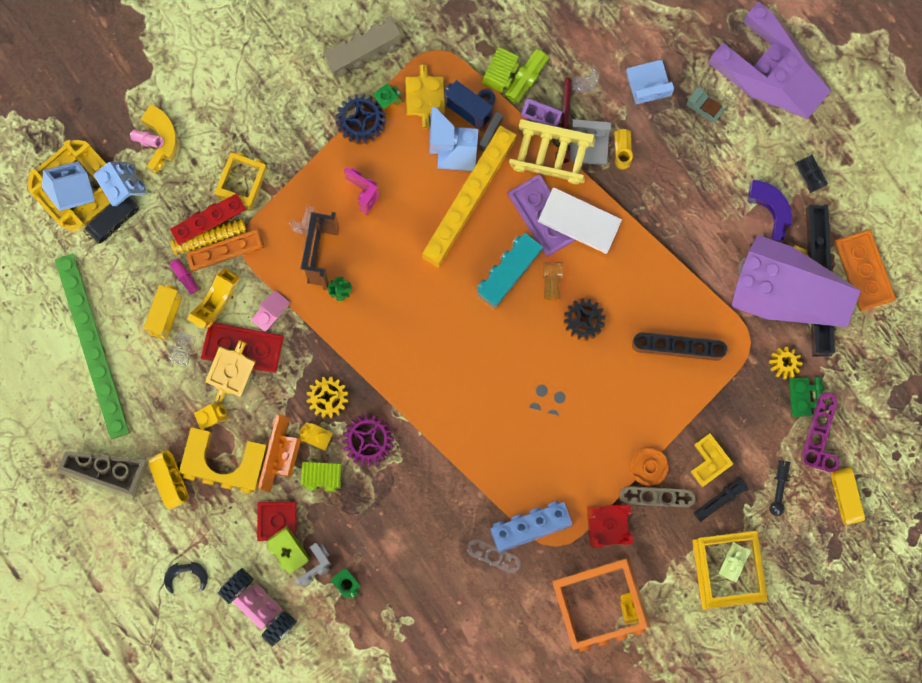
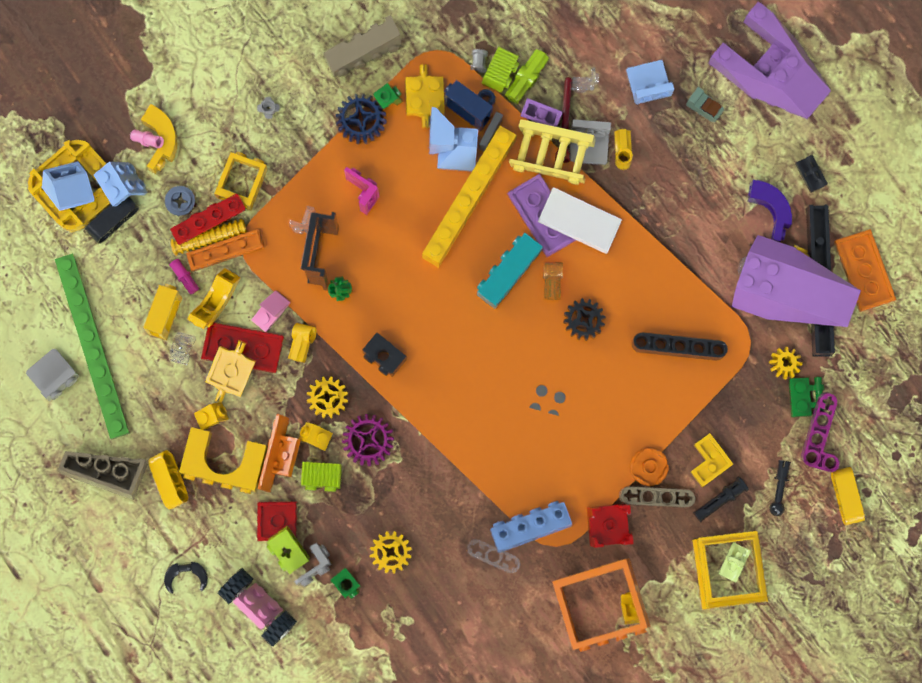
(52, 375): none -> light grey bracket
(174, 194): none -> sand blue gear
(263, 107): none -> light grey plate
(302, 336): none -> yellow piece
(379, 344): none -> black brick
(385, 560): none -> yellow gear
(479, 60): none -> light grey bush

